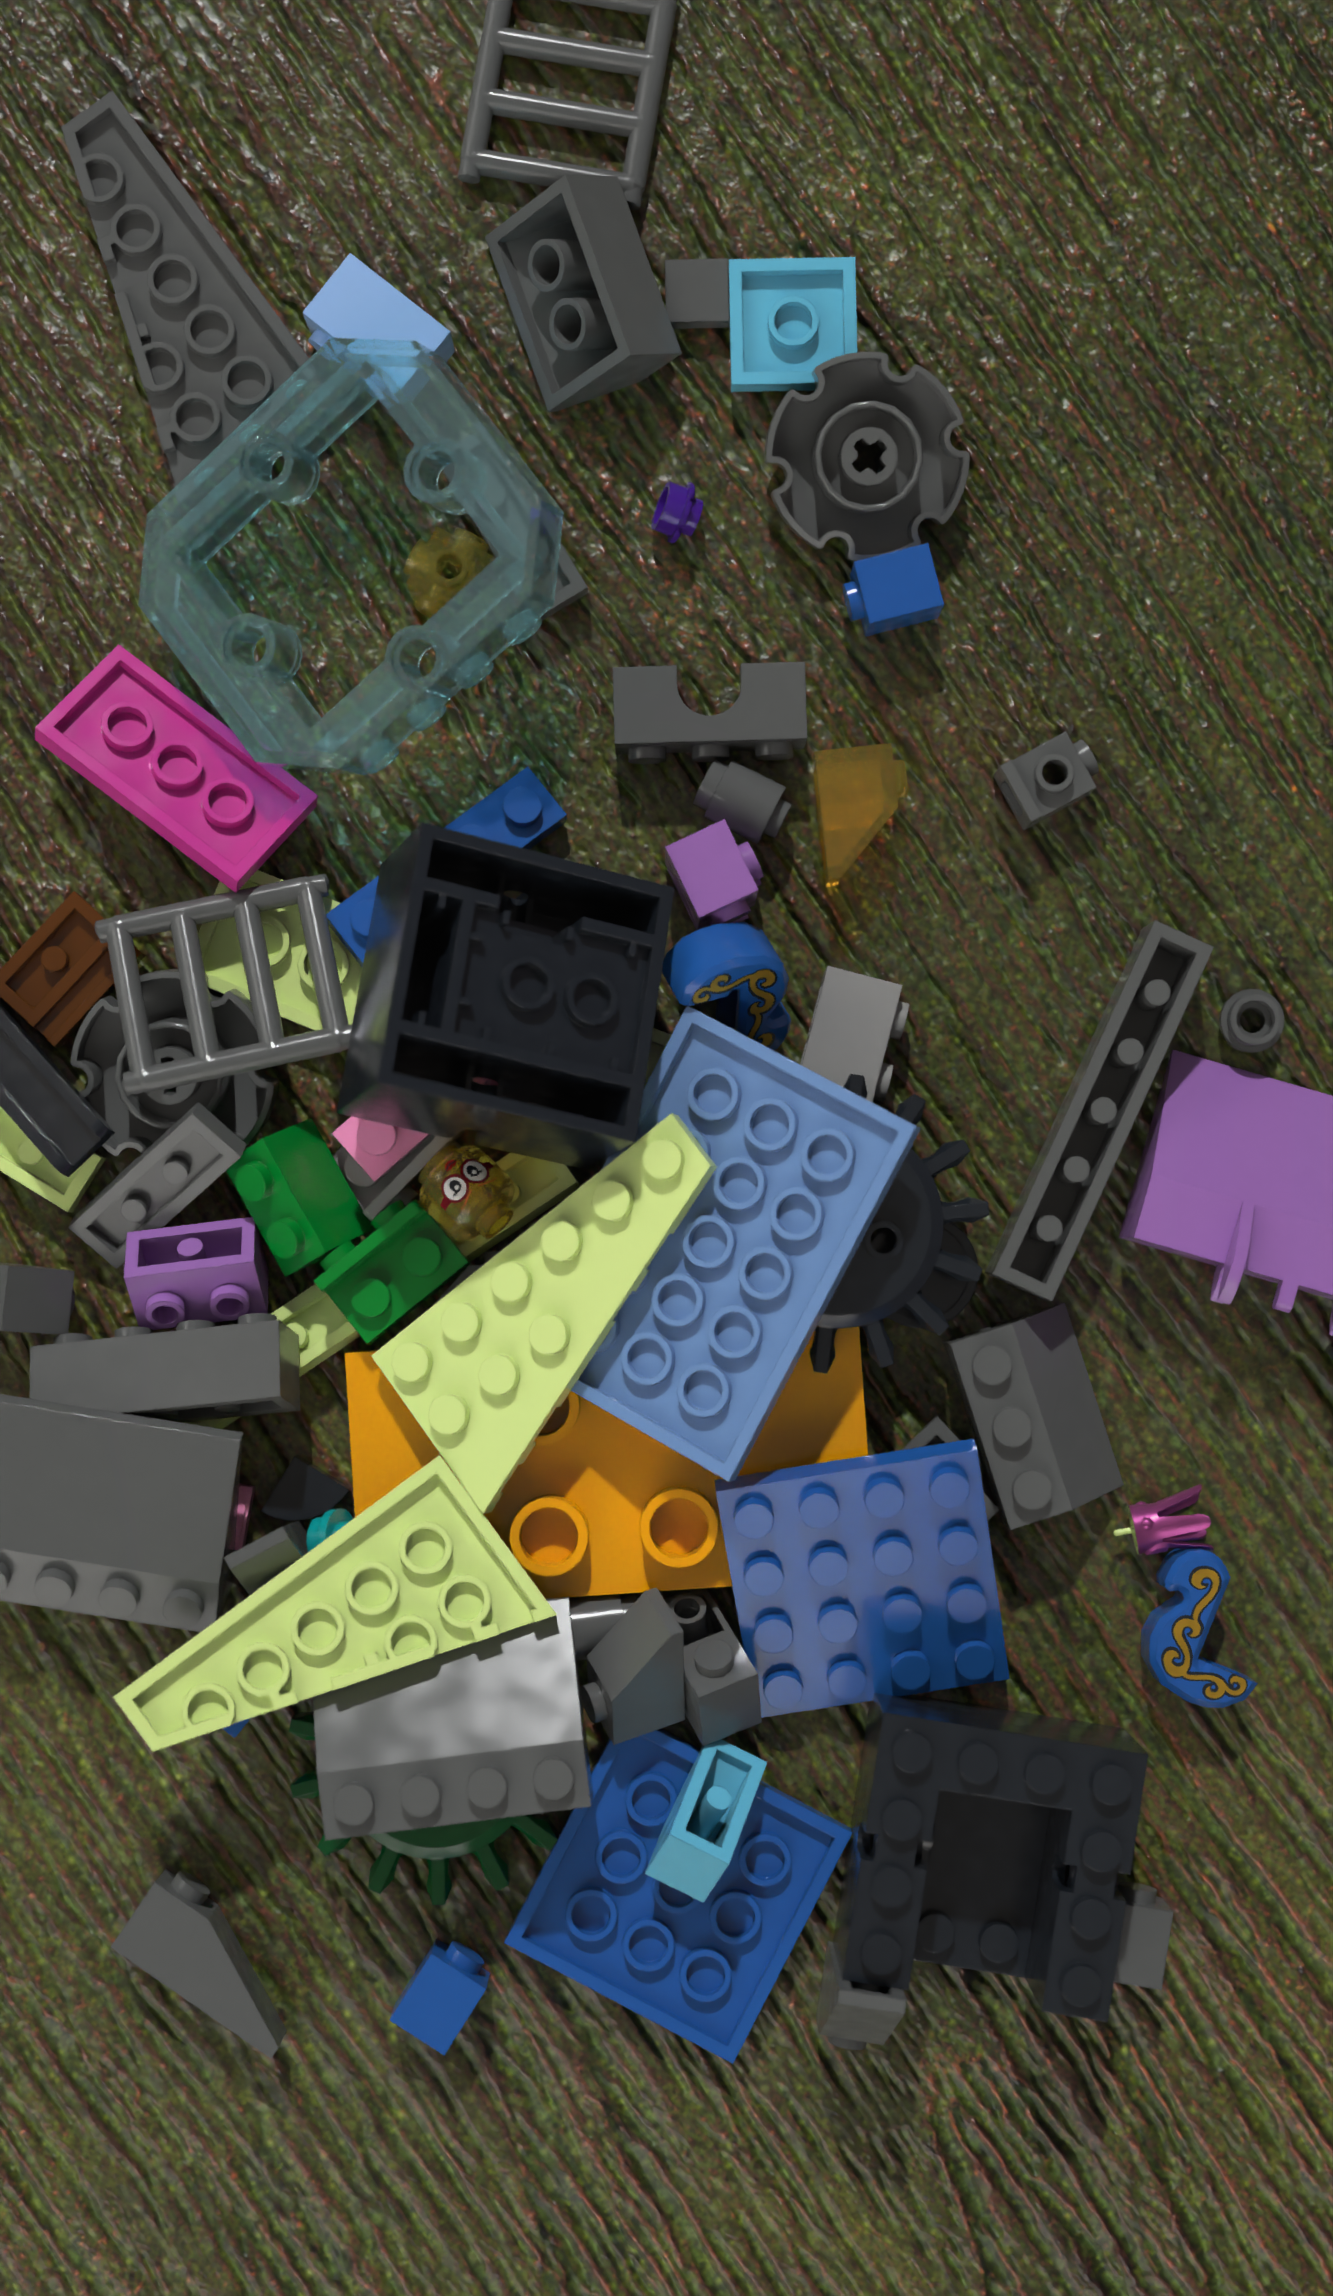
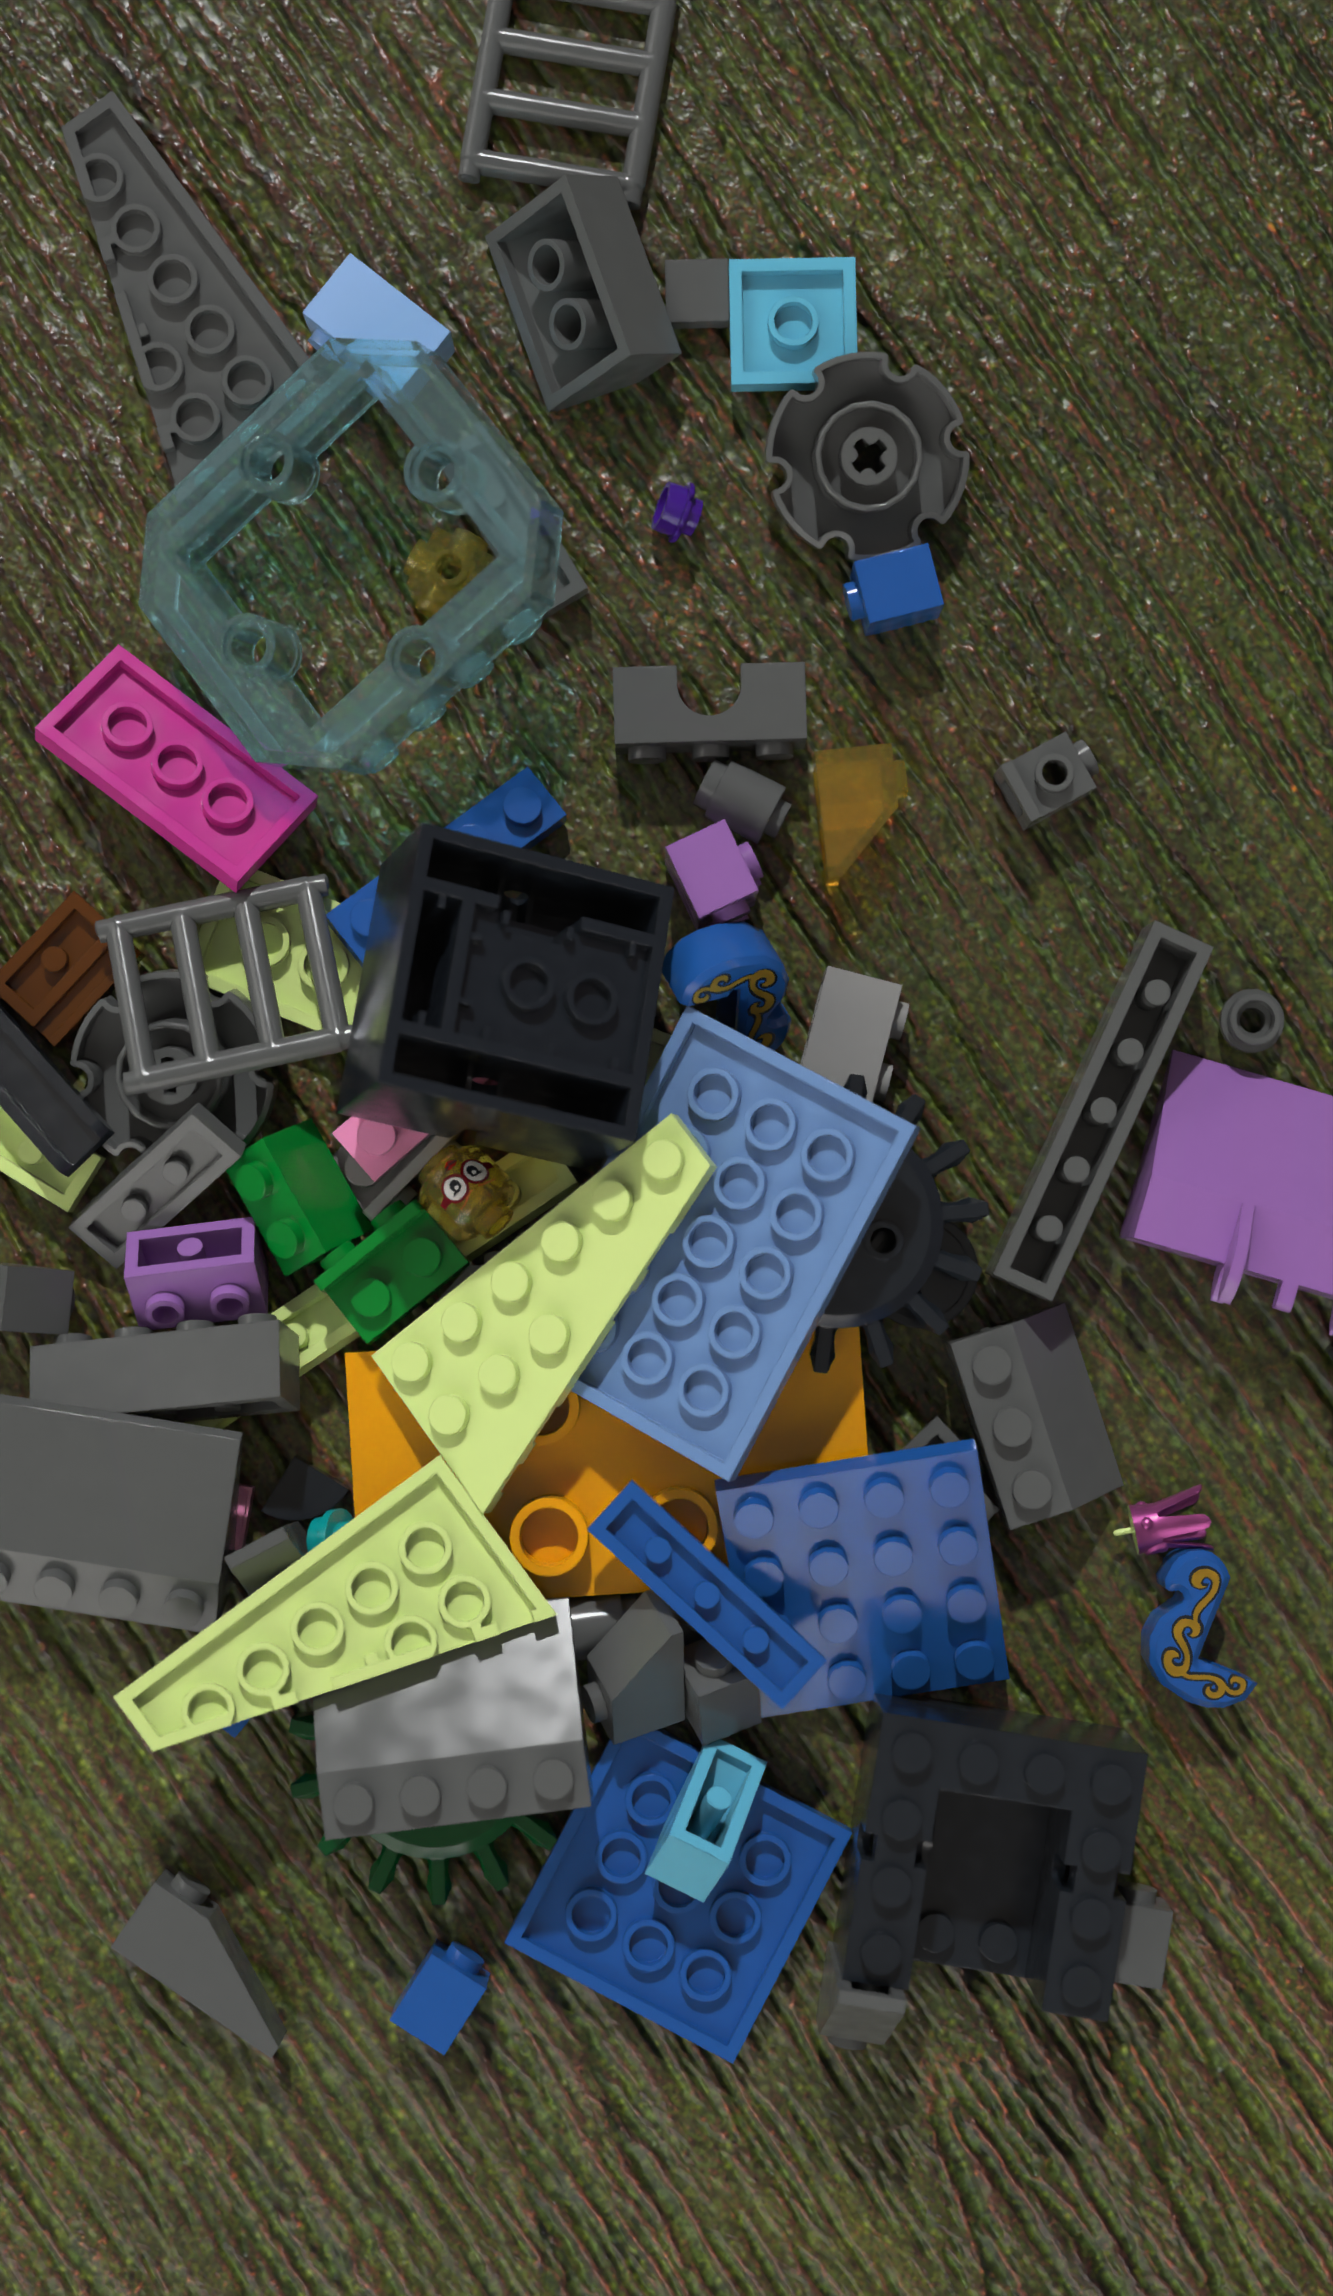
(707, 1594): none -> blue plate

